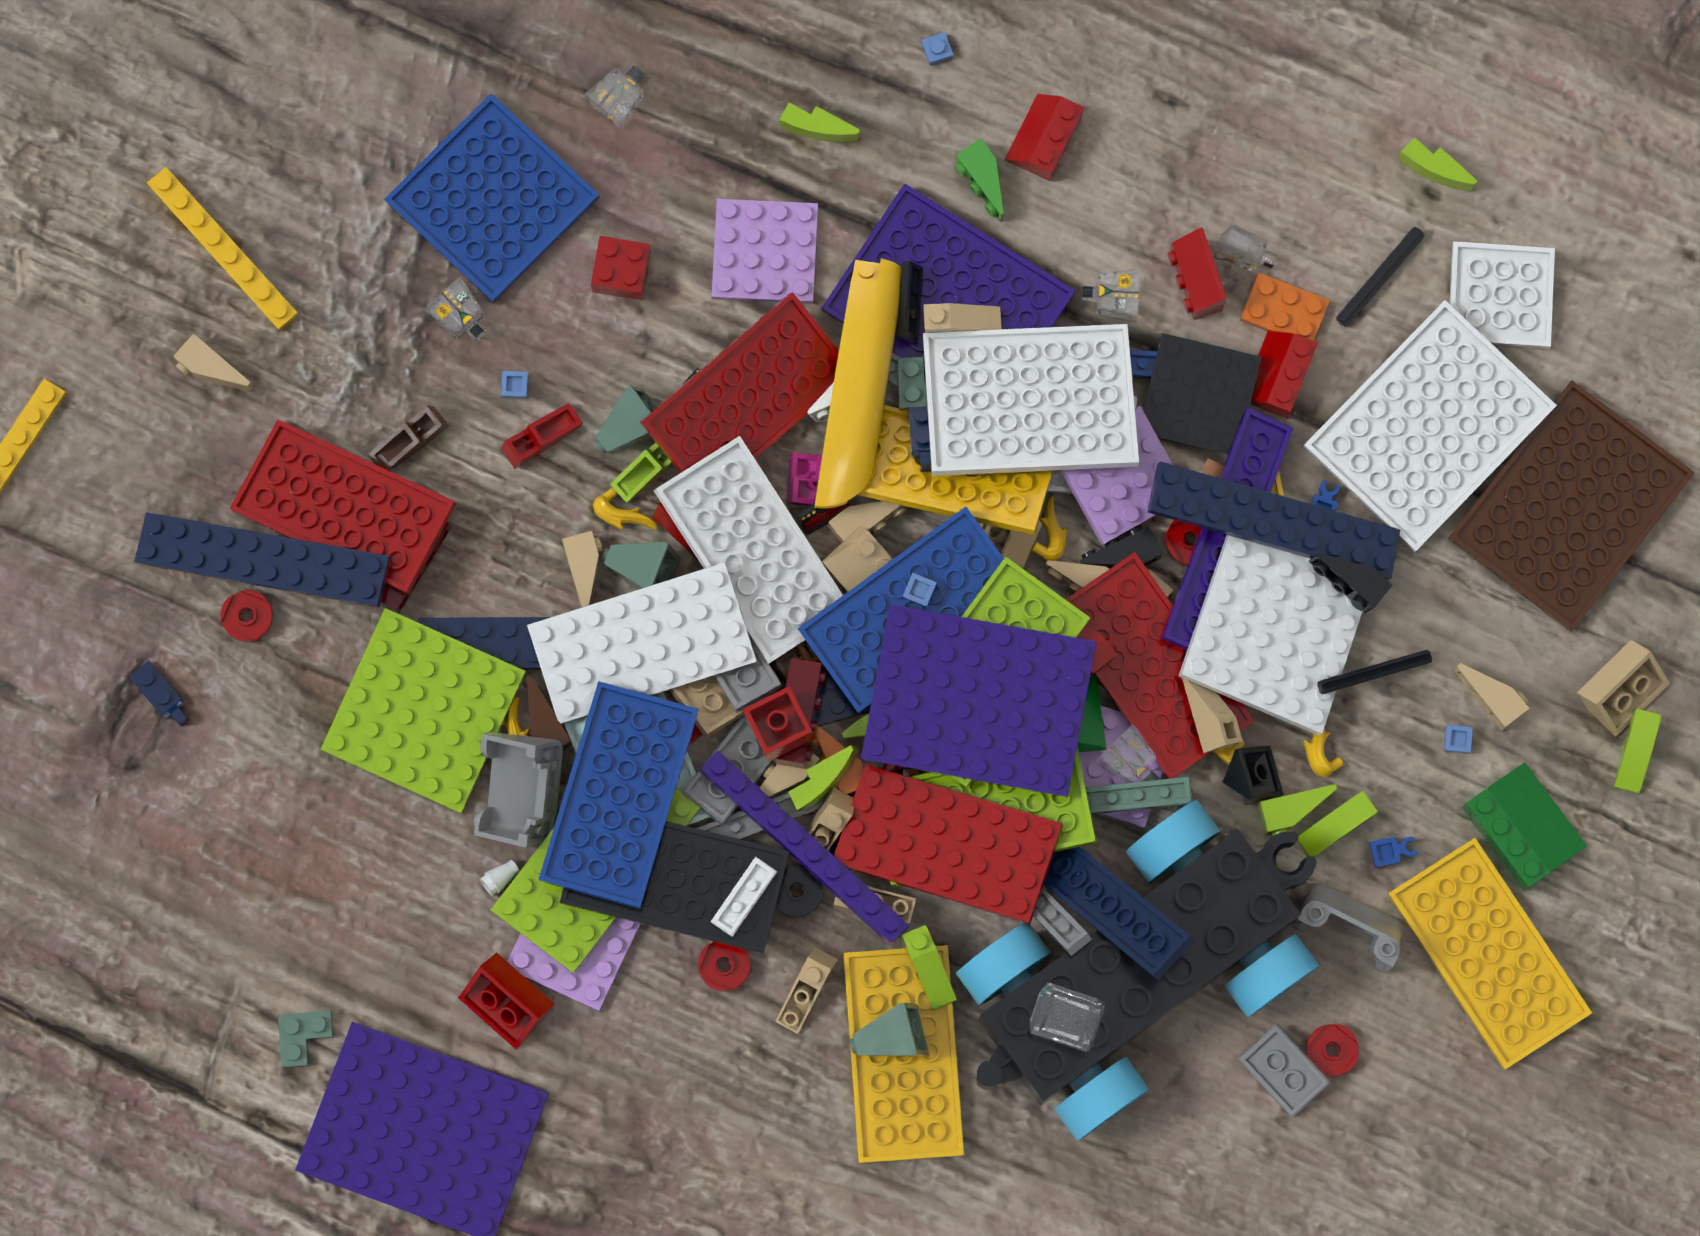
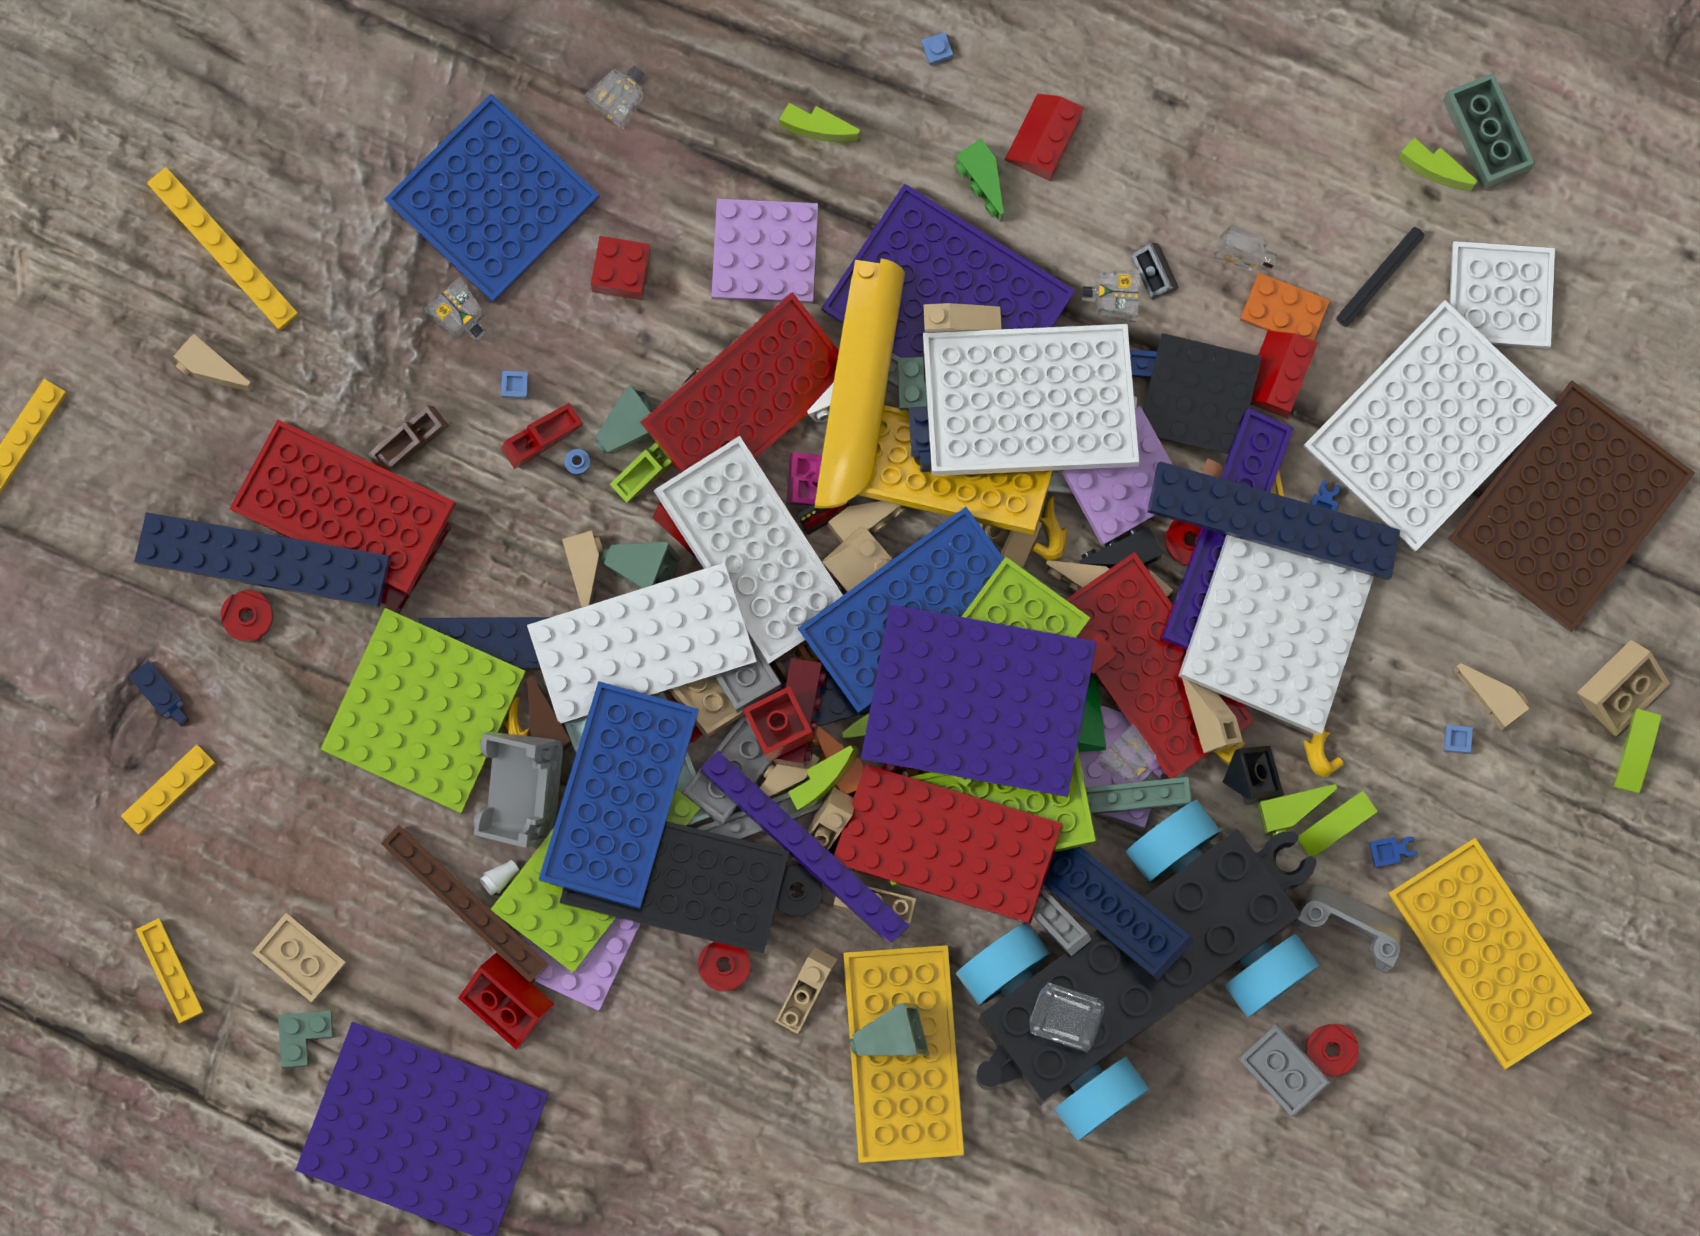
(168, 790): none -> yellow plate
(169, 971): none -> yellow plate
(299, 958): none -> tan plate
(465, 904): none -> reddish brown plate
(577, 469): none -> medium blue plate
(616, 516): yellow piece -> none
(743, 897): white tile -> none
(909, 301): black tile -> none
(919, 589): medium blue plate -> none
(928, 967): lime slope -> none
(1154, 270): none -> black slope
(1197, 274): red slope -> none
(1358, 582): black slope -> none
(1374, 672): black axle -> none
(1488, 131): none -> sand green brick
(1524, 826): green slope -> none

